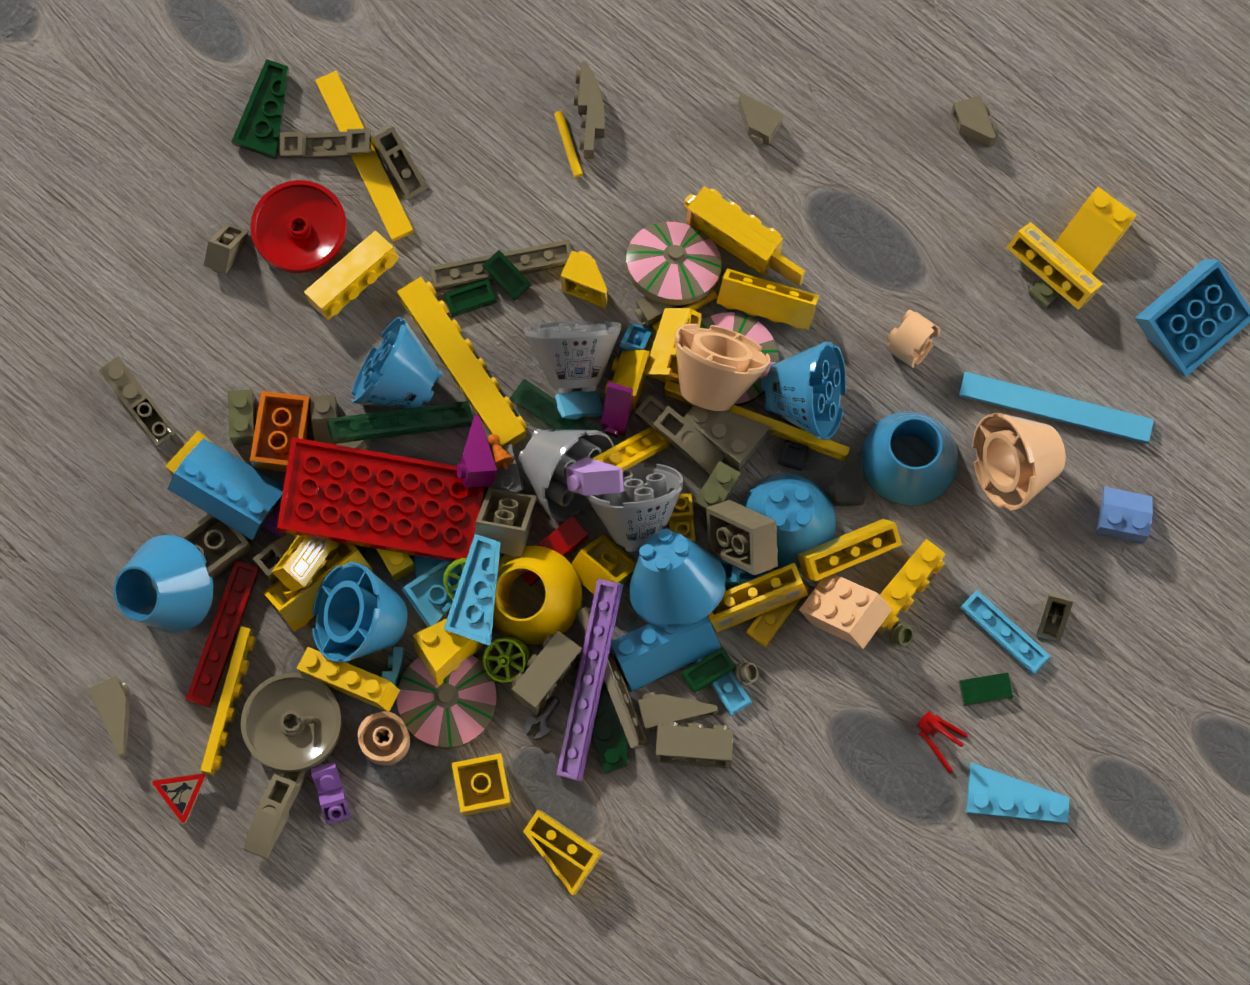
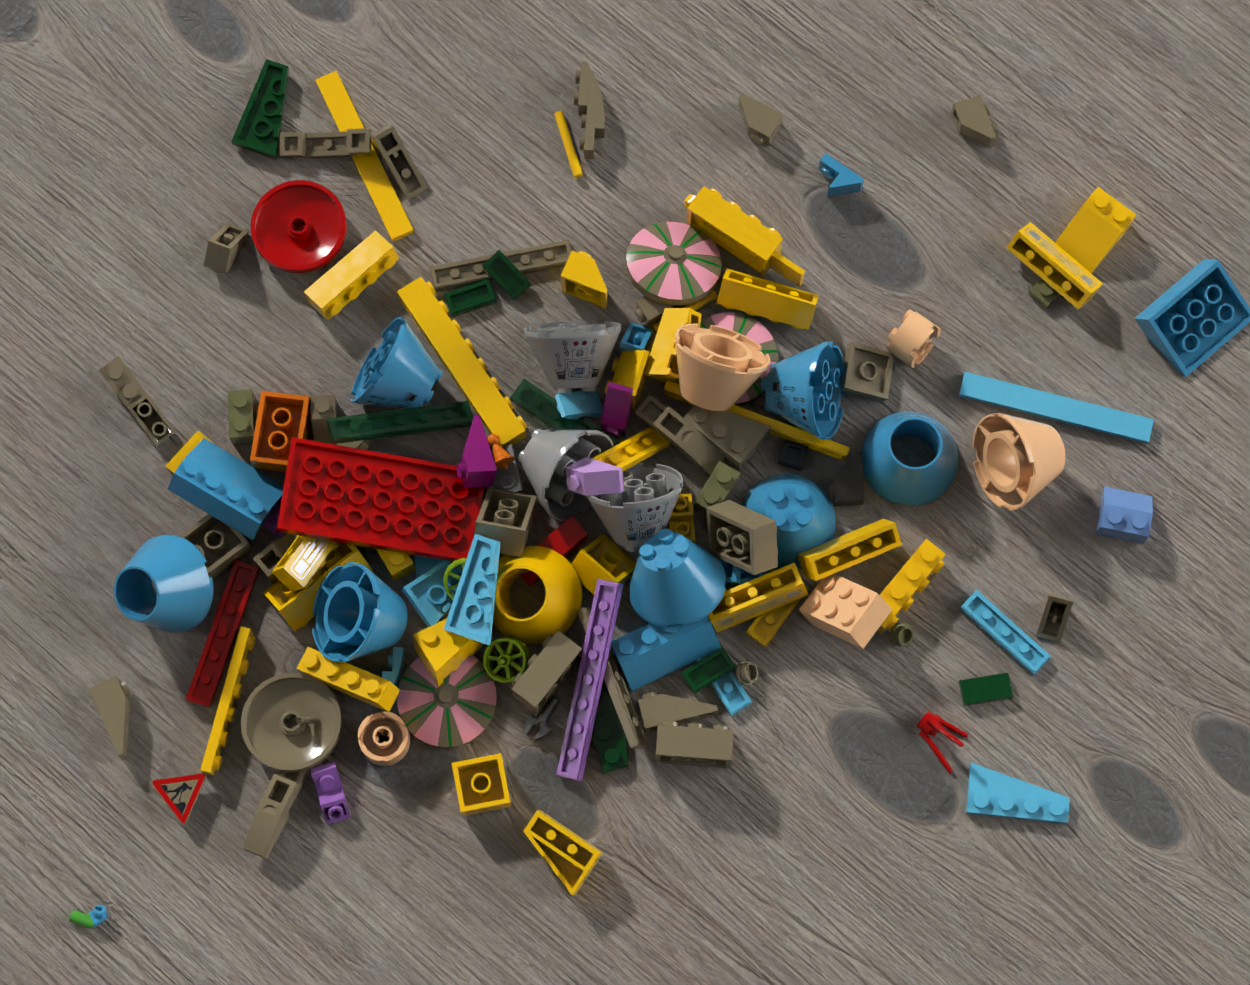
(91, 919): none -> arm
(844, 179): none -> dark azure slope
(867, 371): none -> dark tan plate

